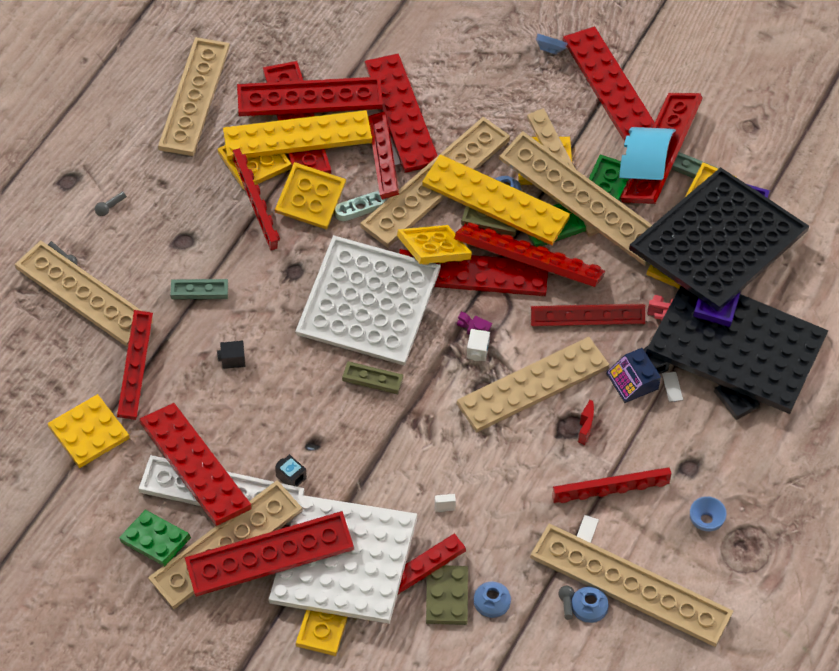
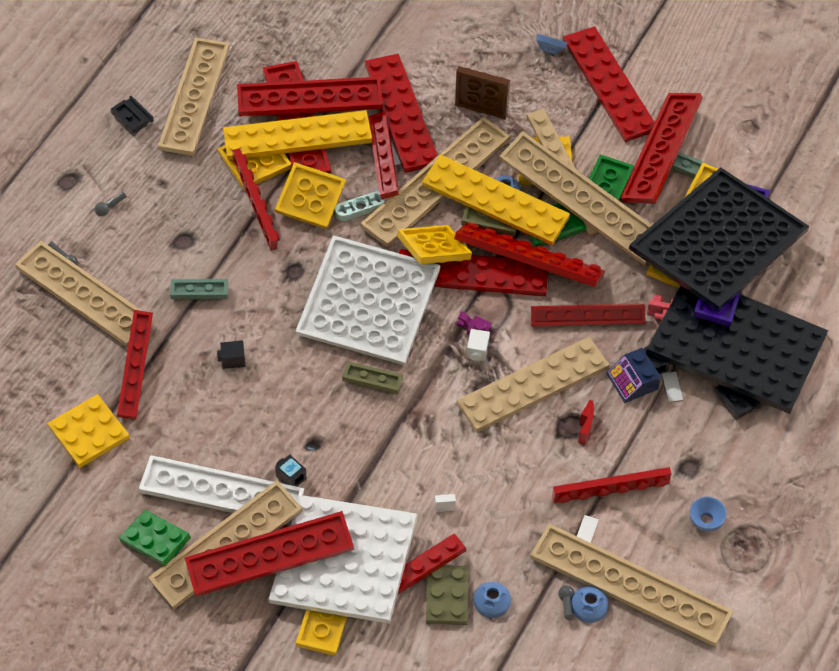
(132, 114): none -> black plate
(195, 464): red plate -> none
(482, 92): none -> reddish brown plate
(645, 153): medium azure panel -> none

